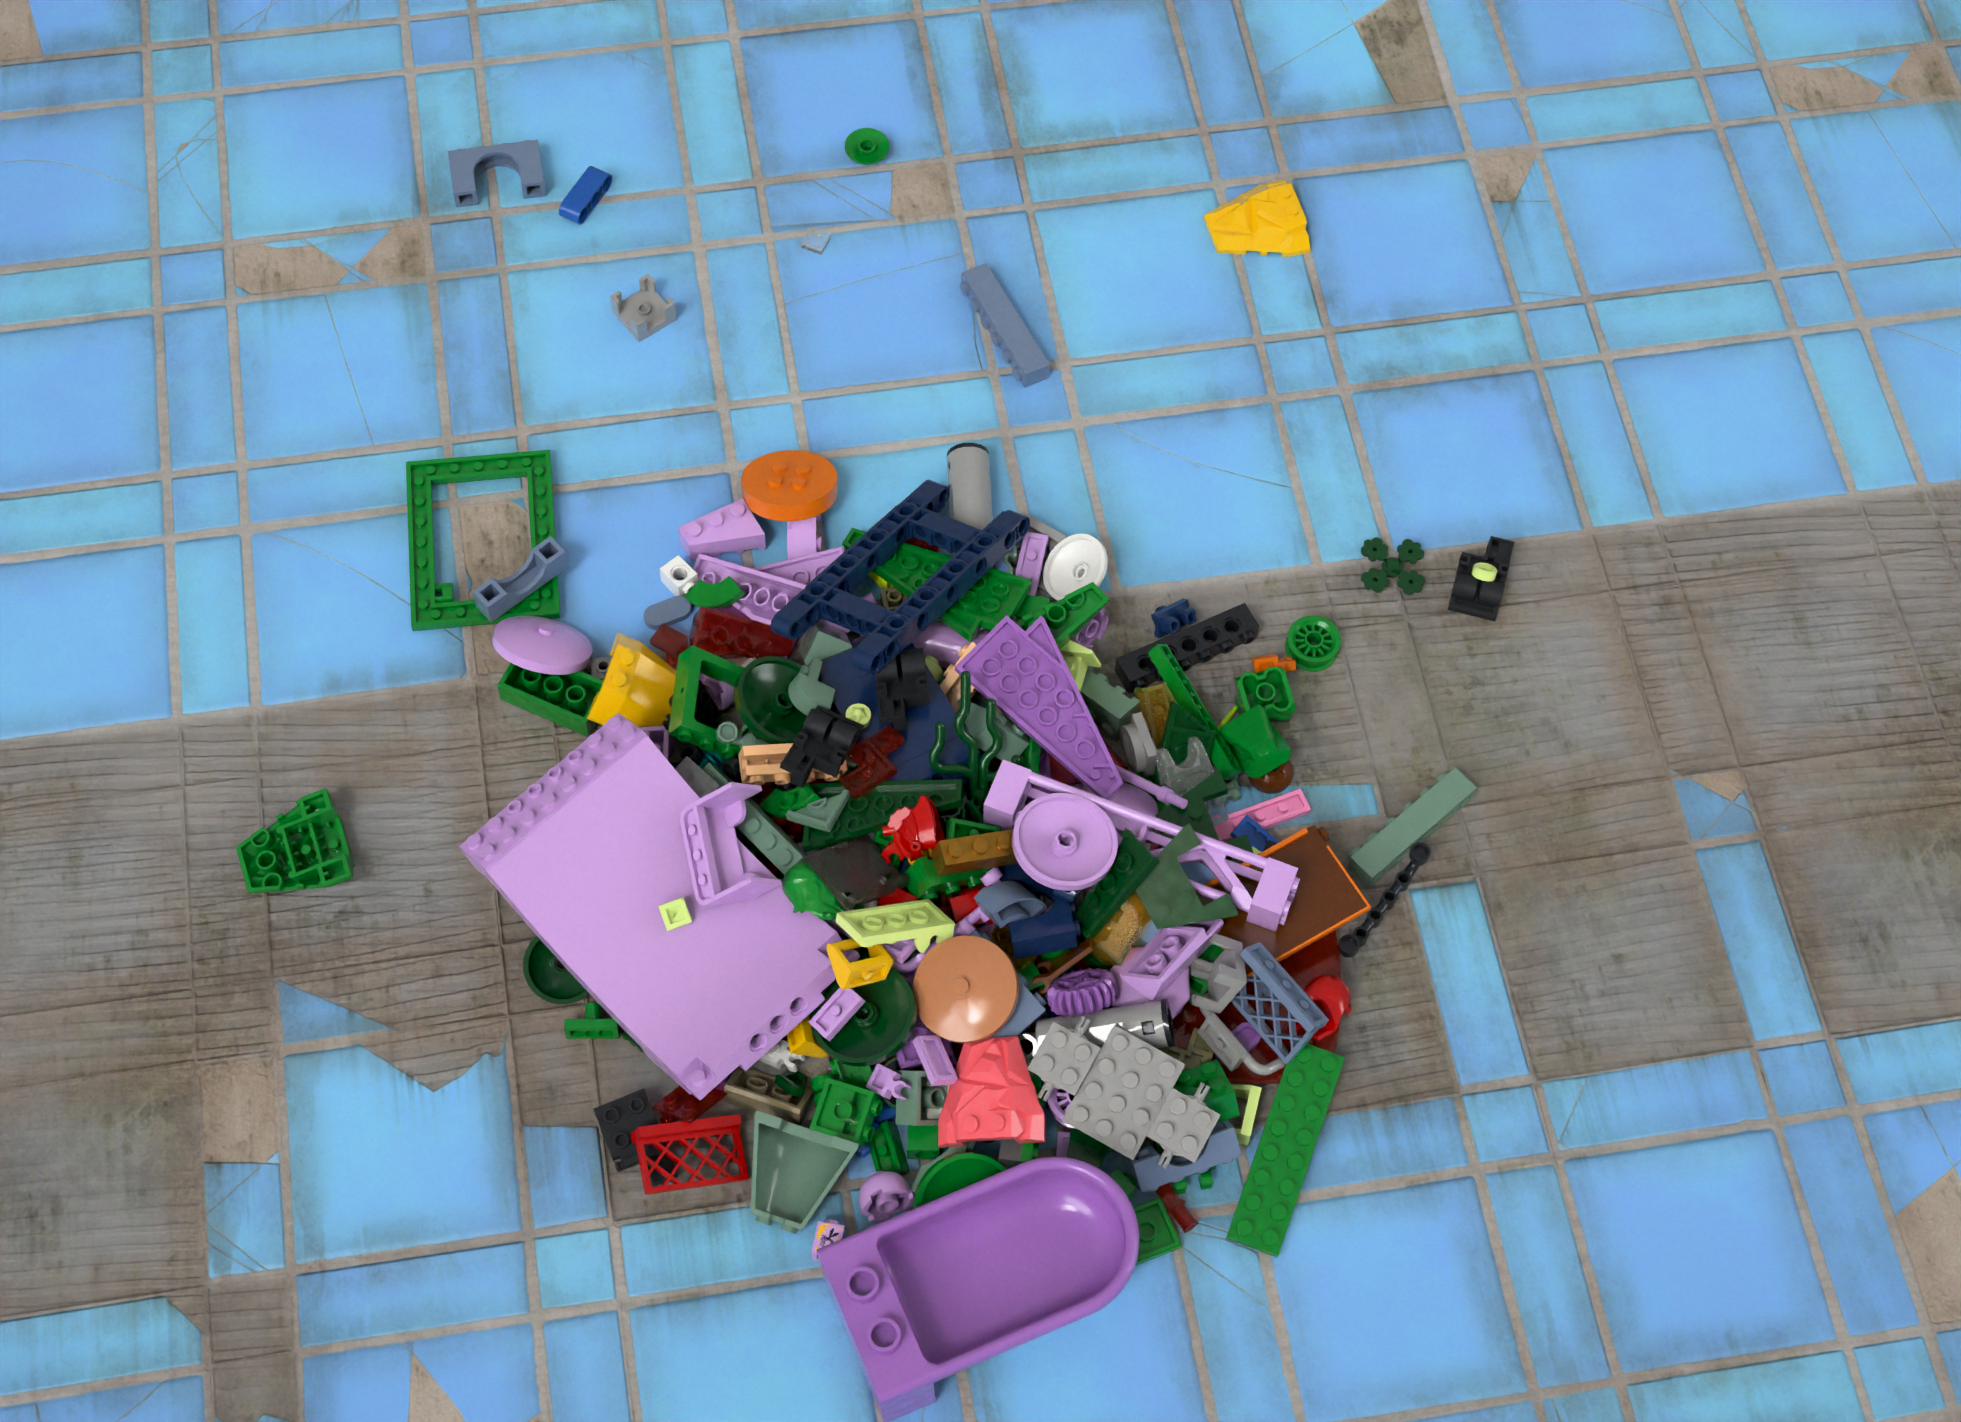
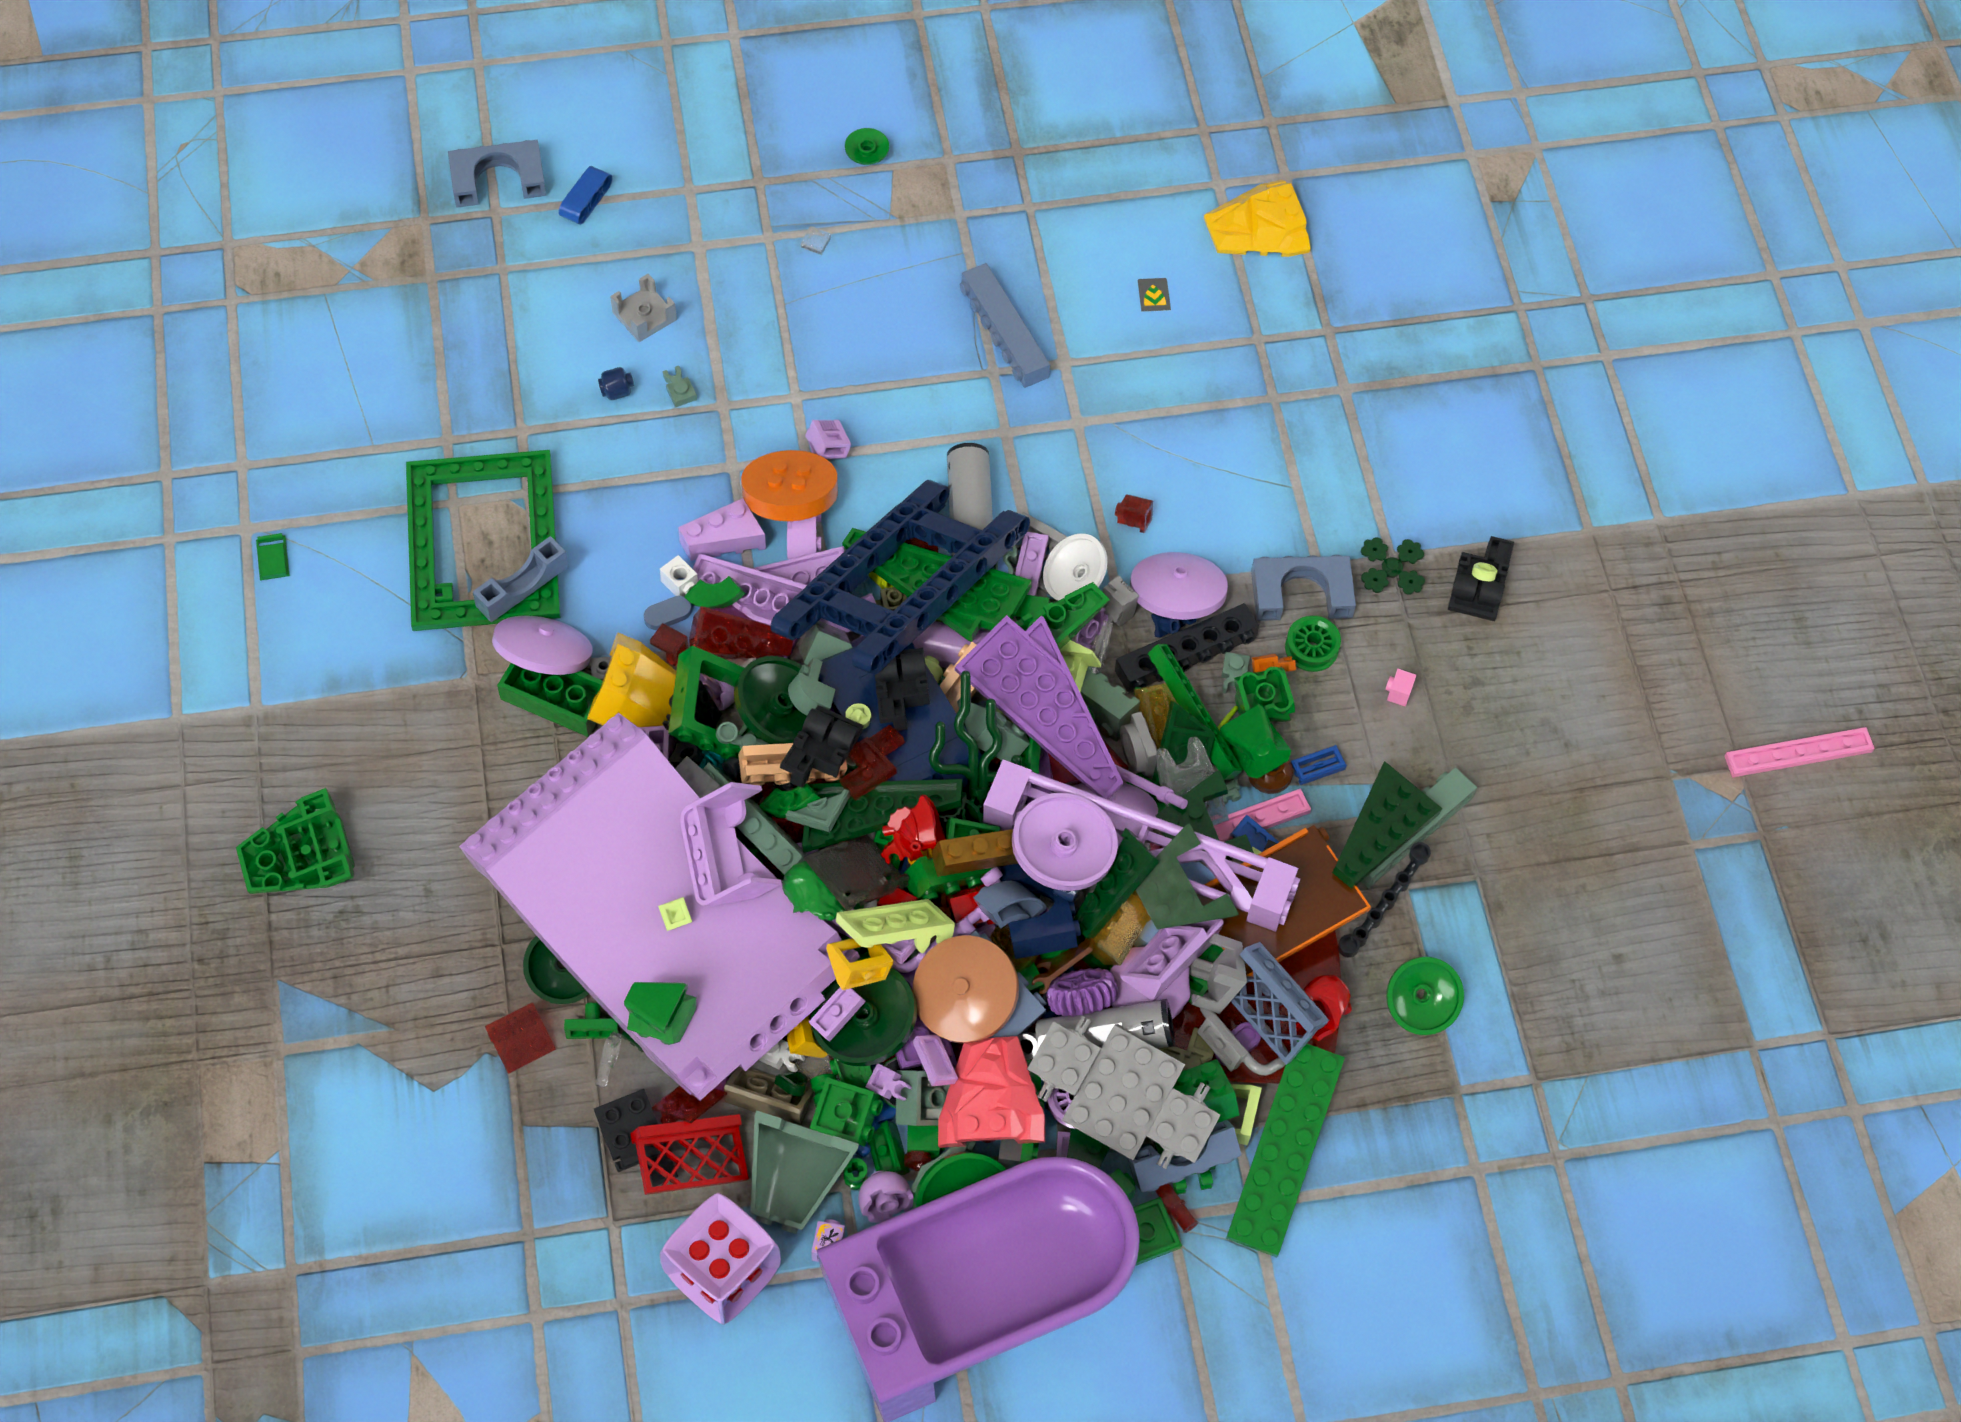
(272, 557): none -> green piece
(520, 1037): none -> clear red hinge
(608, 1058): none -> clear tile
(615, 383): none -> dark blue head
(659, 1010): none -> green piece
(679, 389): none -> sand green plate
(720, 1258): none -> lavender piece
(828, 439): none -> lavender piece
(859, 1165): none -> green bush
(916, 1159): none -> clear red tile
(1101, 644): none -> clear plate
(1121, 603): none -> light grey piece
(1135, 512): none -> clear red brick
(1154, 294): none -> dark grey sticker
(1179, 585): none -> lavender dish
(1233, 666): none -> sand green plate
(1299, 772): none -> blue tile
(1330, 573): none -> sand blue arch
(1385, 823): none -> dark green wing
(1400, 687): none -> bright pink plate
(1441, 998): none -> green dish
(1799, 752): none -> bright pink tile

